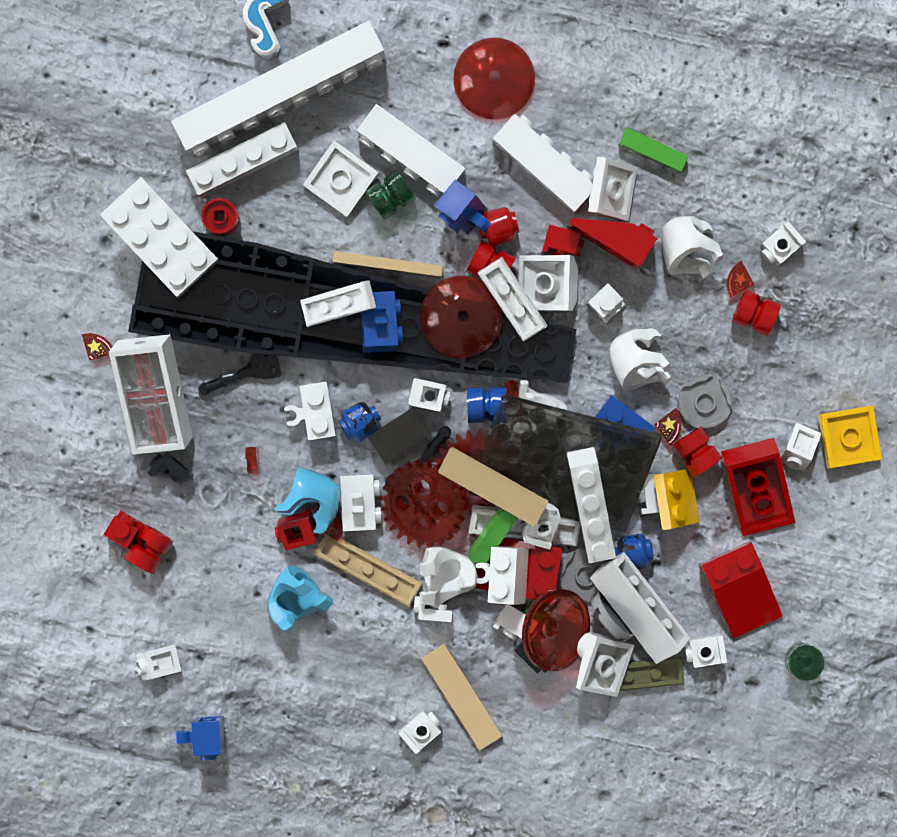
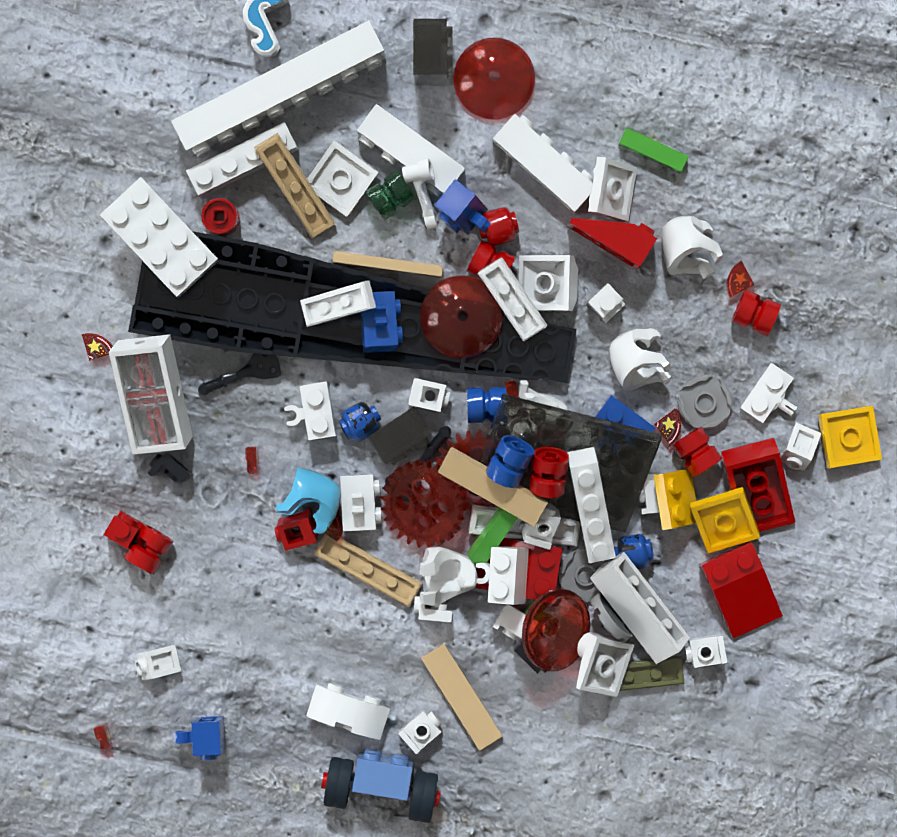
(102, 734): none -> clear red tile
(294, 185): none -> tan tile
(295, 596): medium azure piece -> none
(347, 711): none -> white brick
(383, 778): none -> brick
(418, 174): none -> white brick
(430, 46): none -> clear smoke brick
(509, 462): none -> blue wheel
(549, 472): none -> red wheel
(562, 241): red brick -> none
(725, 520): none -> yellow plate
(769, 394): none -> white plate
(792, 238): white brick -> none
(804, 661): clear green wheel -> none

